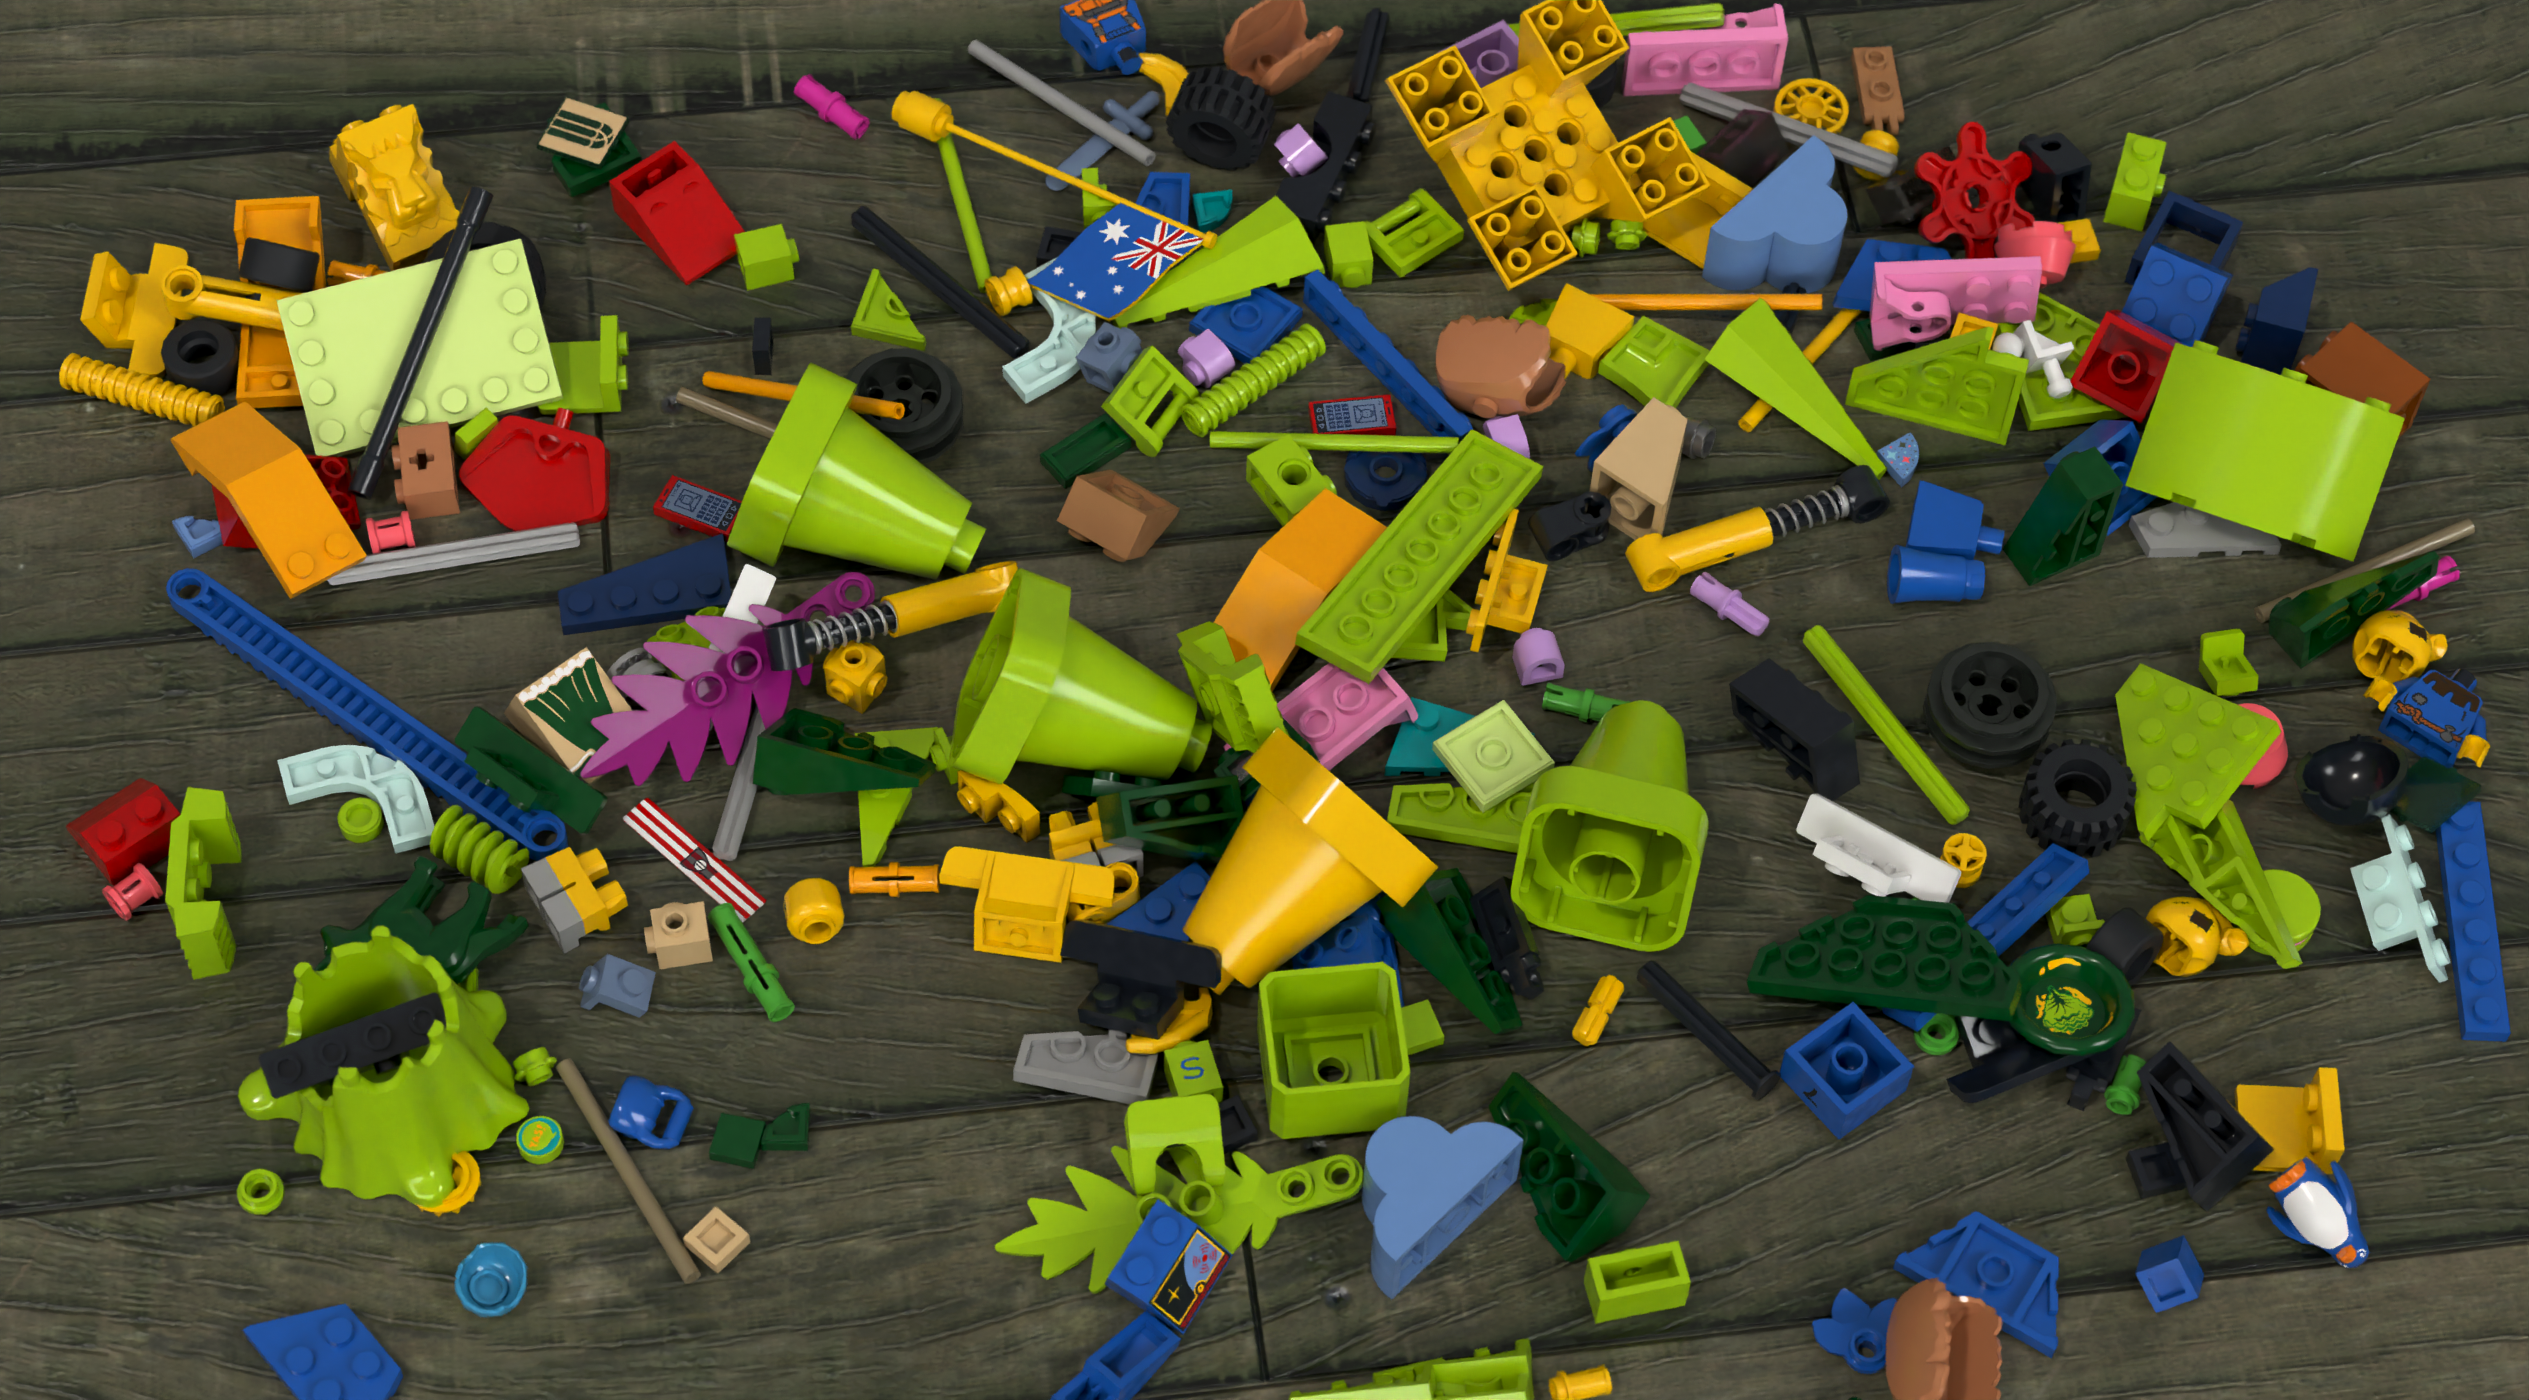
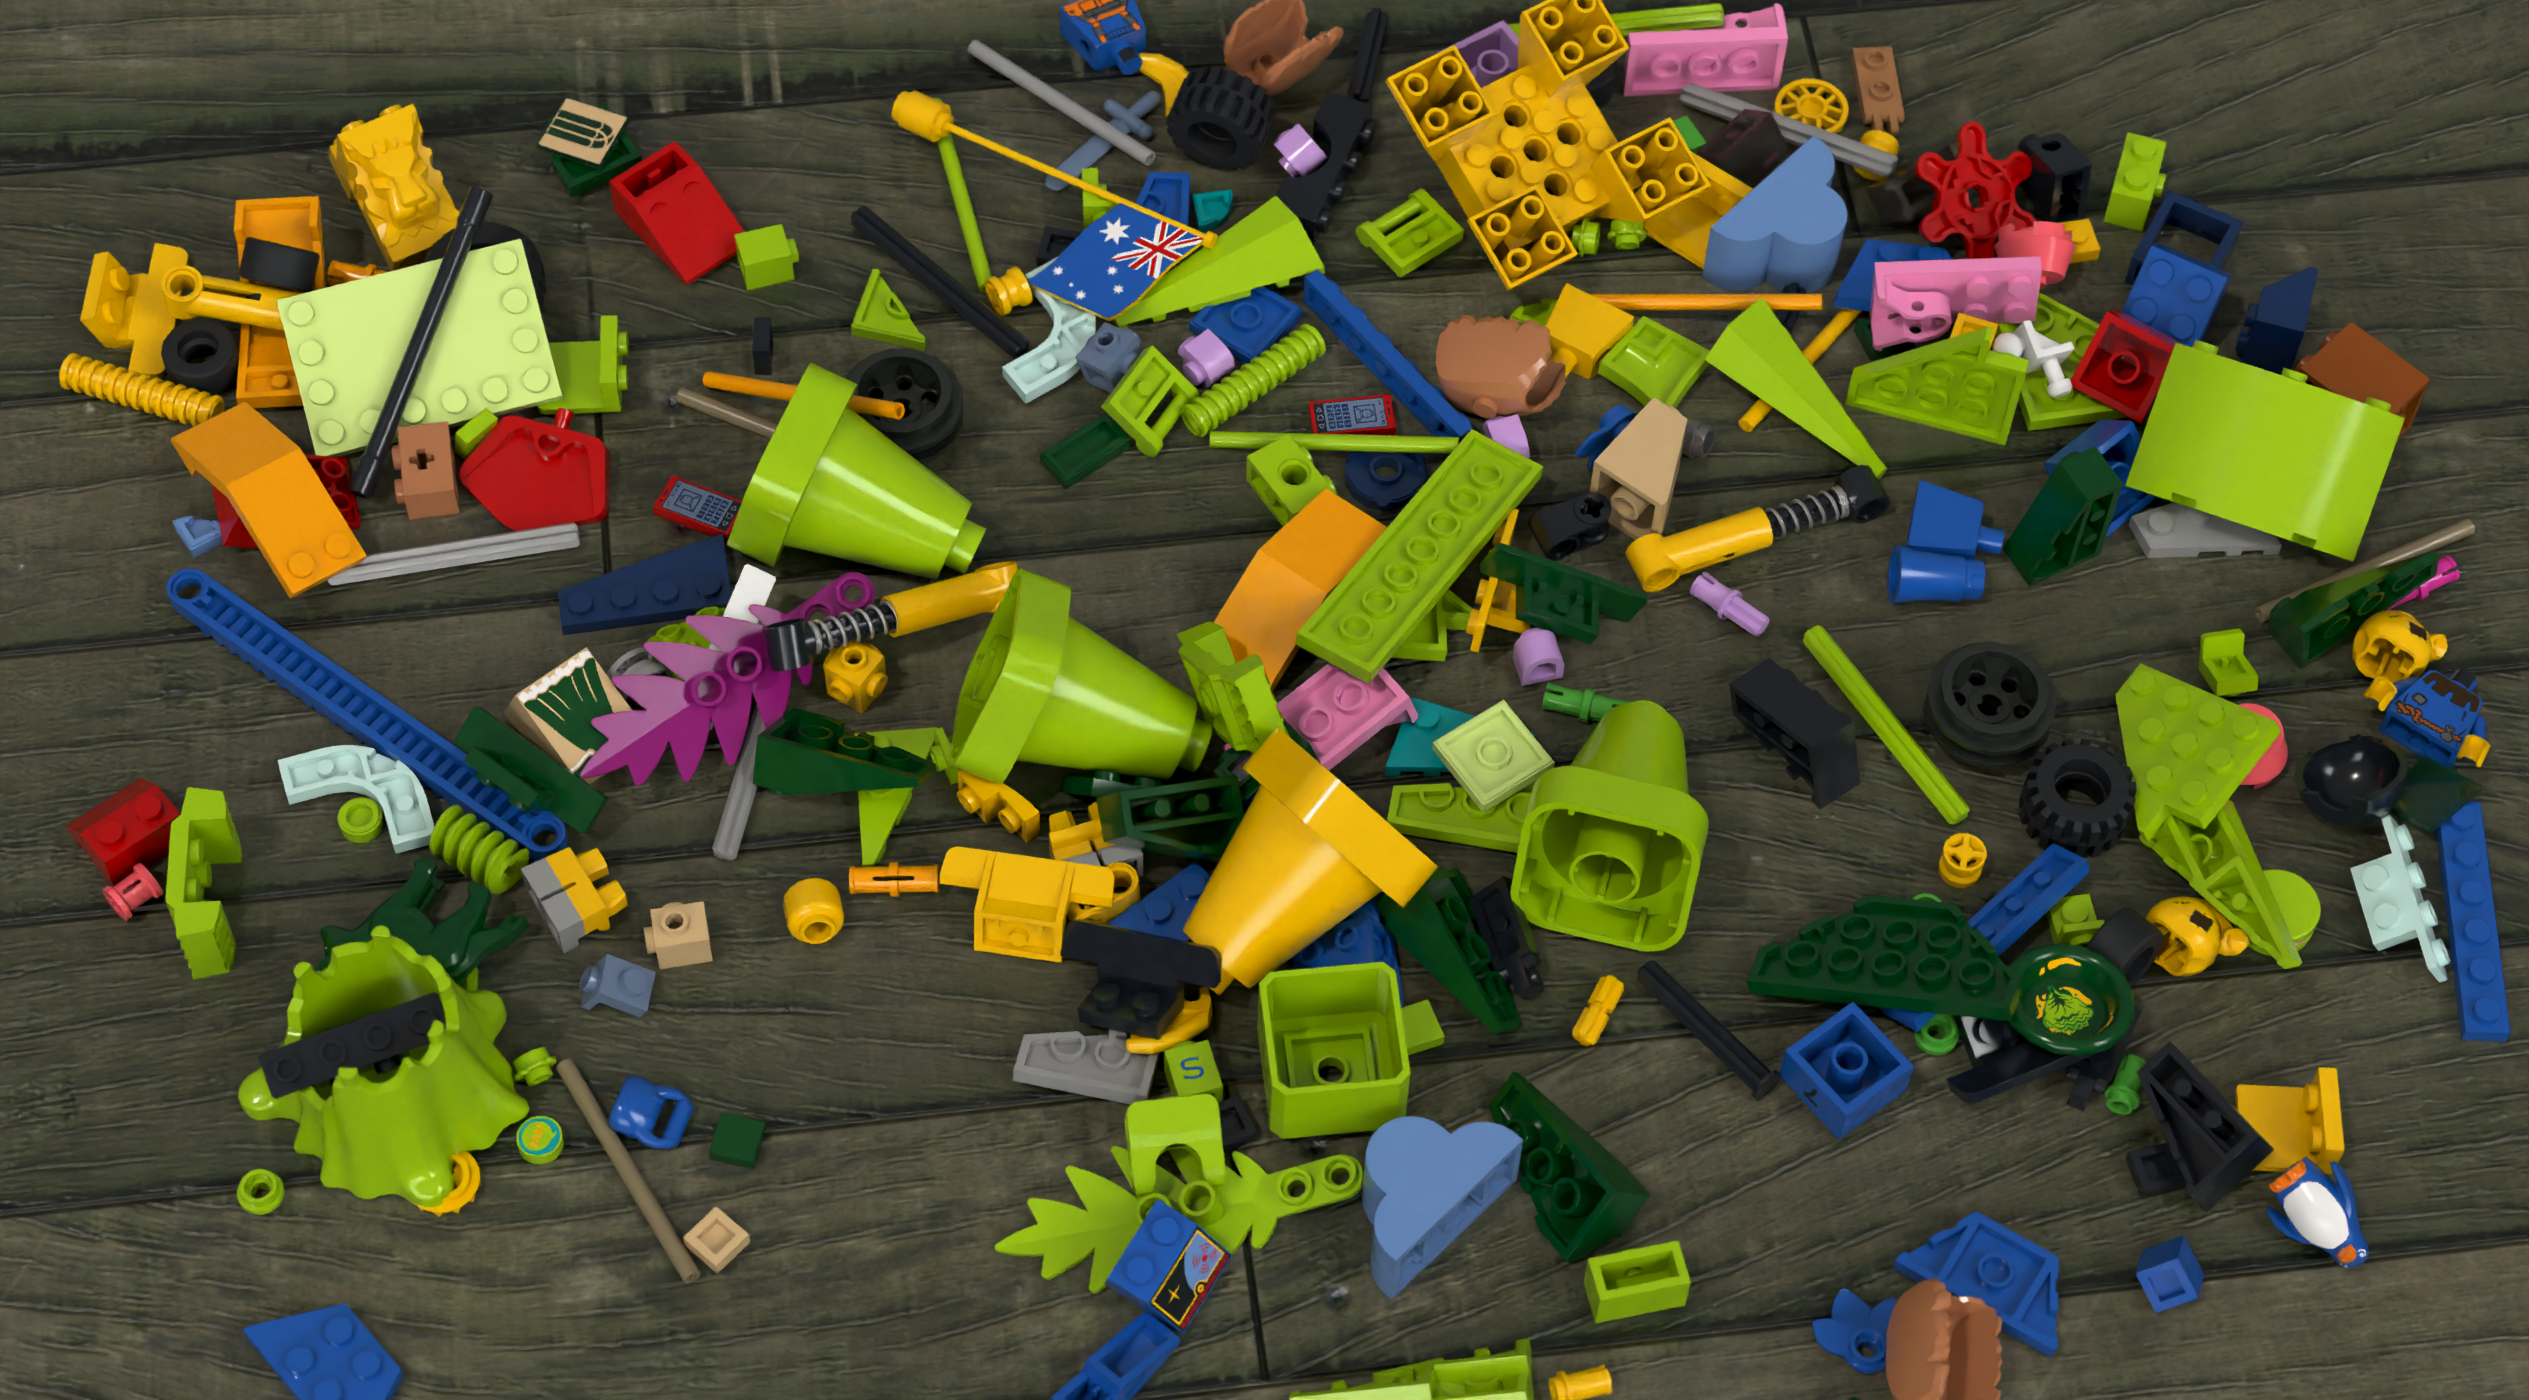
(390, 532): coral bush -> none
(491, 1279): dark azure hair -> none
(693, 858): sticker -> none
(774, 998): bright green pin -> none
(788, 1130): dark green tile -> none
(831, 106): dark pink pin -> none
(1116, 514): medium nougat slope -> none
(1348, 254): lime brick -> none
(1560, 595): none -> dark green bracket
(1873, 854): white bracket -> none
(1900, 458): medium blue tile -> none

